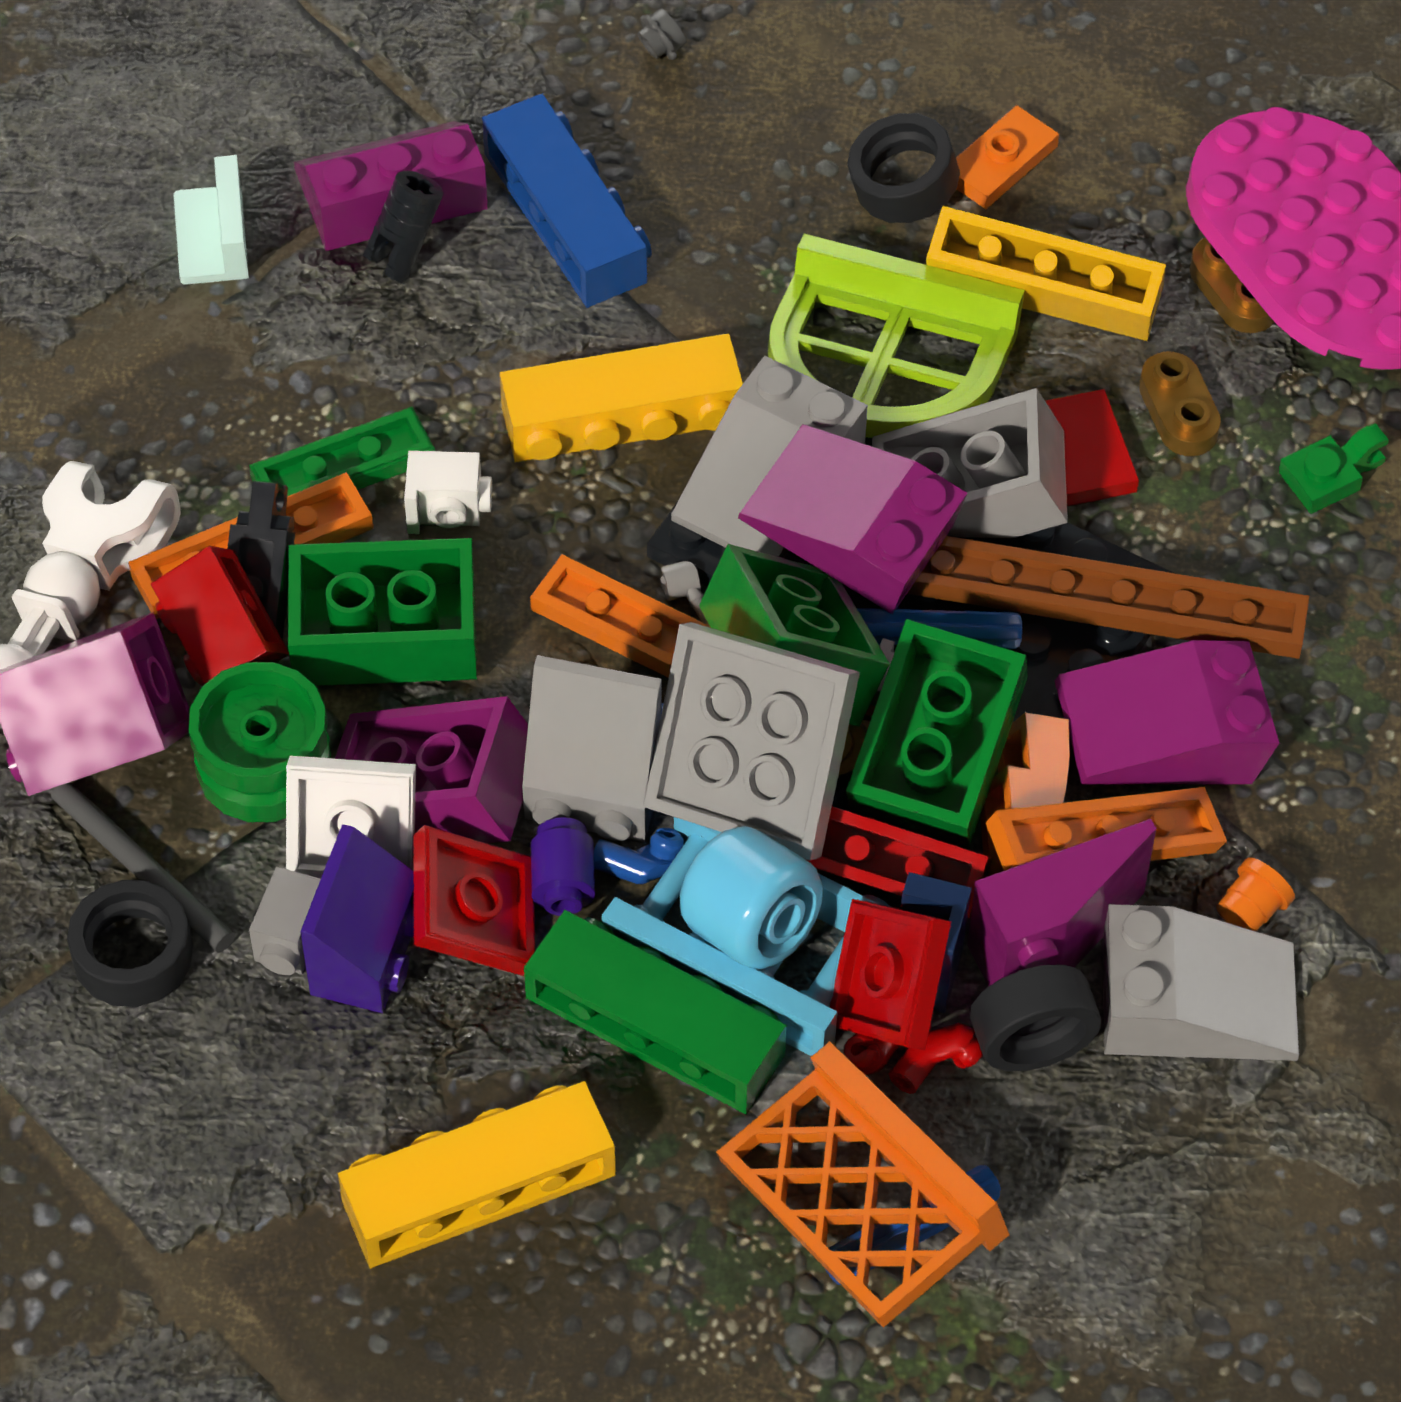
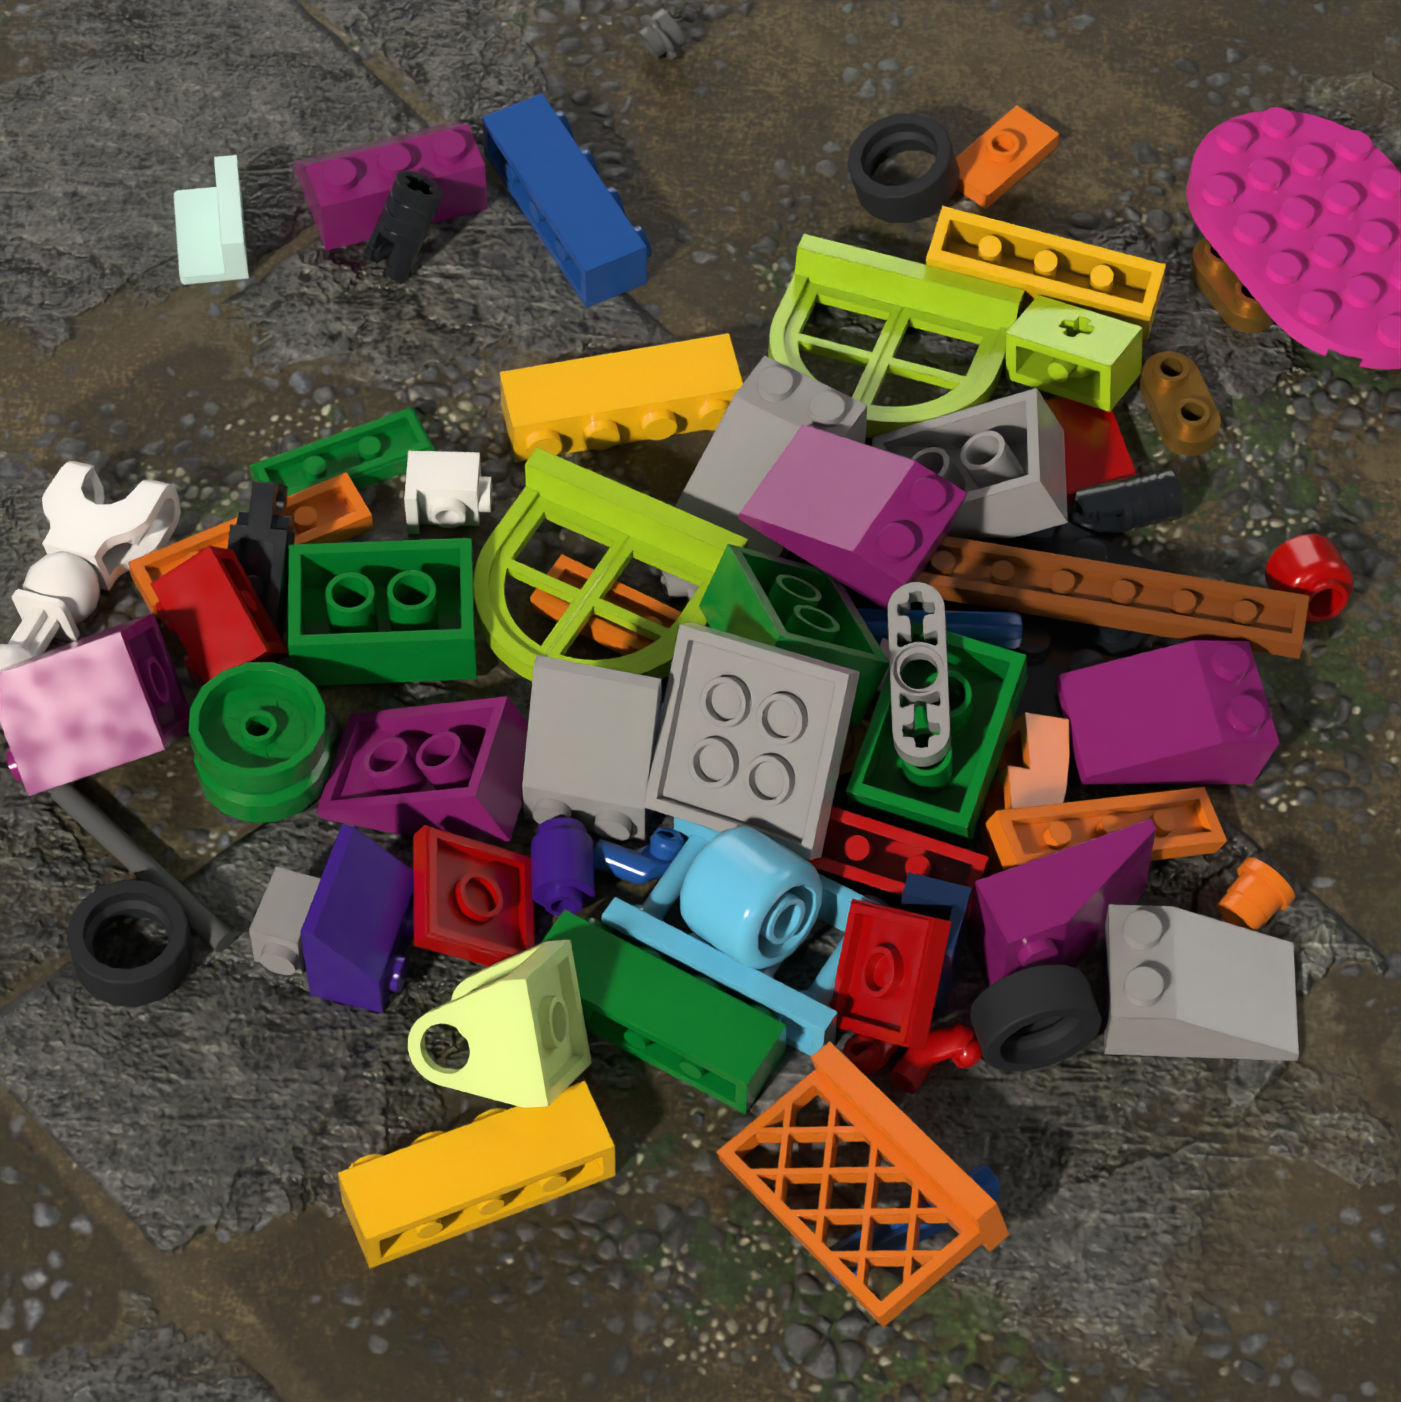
(355, 793): white tile -> none
(519, 1027): none -> yellowish green hose
(616, 518): none -> lime window
(900, 632): none -> light grey beam
(1074, 353): none -> lime brick
(1128, 503): none -> black hinge
(1312, 568): none -> red head
(1330, 473): green plate -> none

